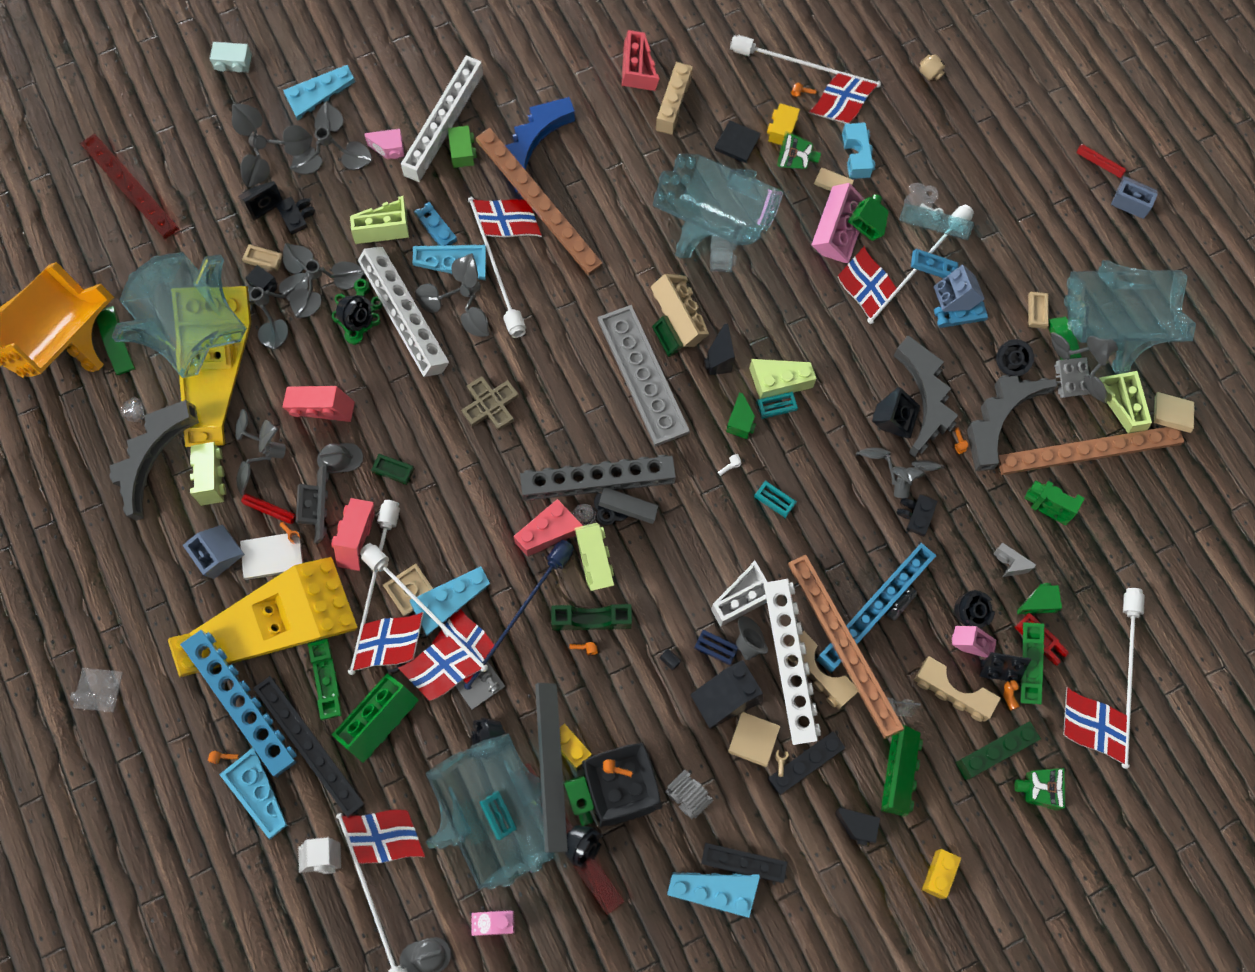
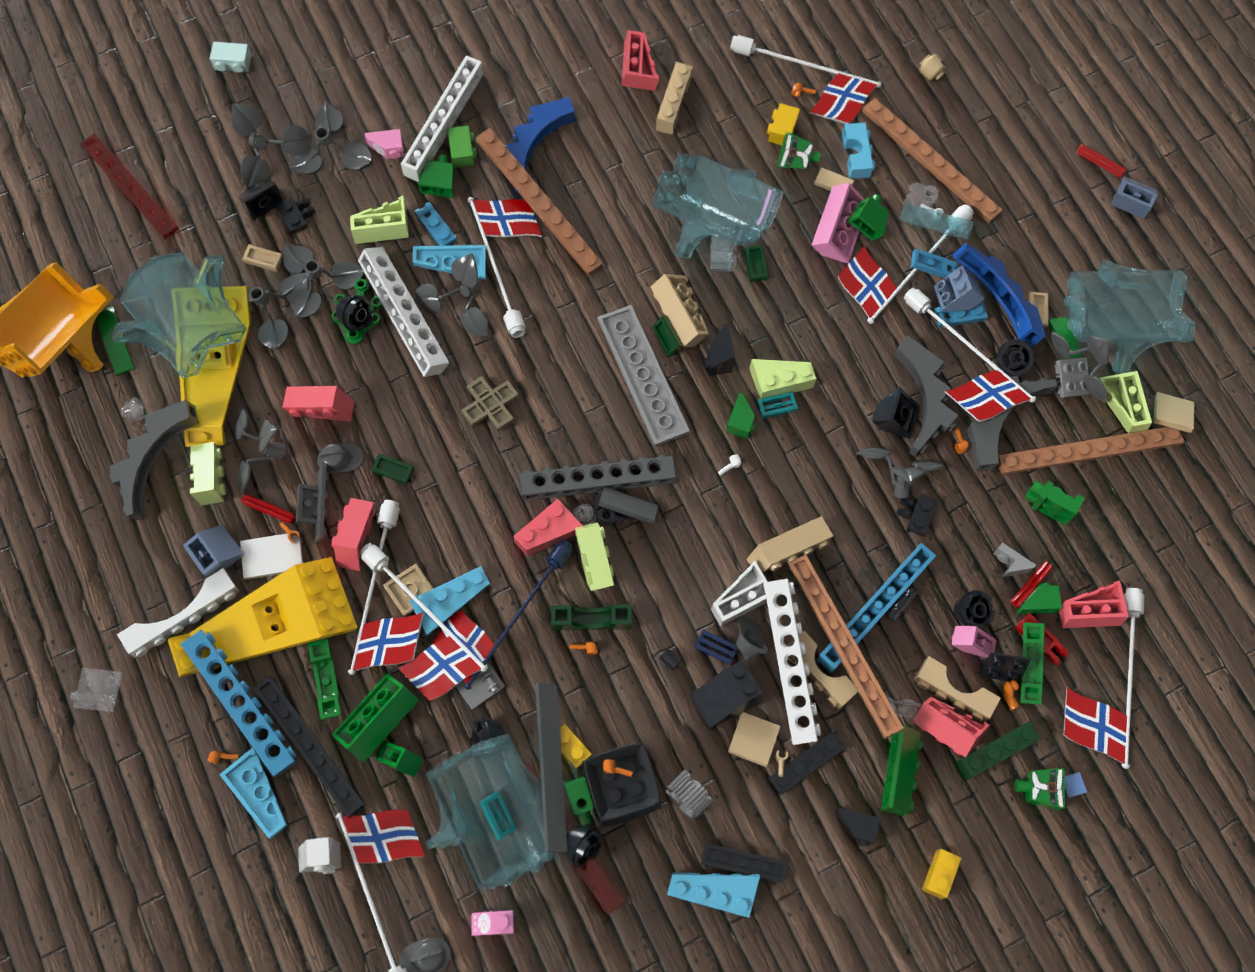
(142, 637): none -> white arch
(260, 278): black brick -> none
(312, 92): medium azure wing -> none
(399, 759): none -> green slope
(438, 178): none -> green torso
(737, 141): black tile -> none
(756, 263): none -> dark green tile
(791, 544): none -> tan wedge
(792, 502): teal tile -> none
(932, 160): none -> nougat plate
(950, 727): none -> coral wedge
(986, 394): none -> flag
(1009, 294): none -> blue arch
(1031, 585): none -> red axle
(1074, 785): none -> medium blue tile
(1095, 609): none -> coral wedge

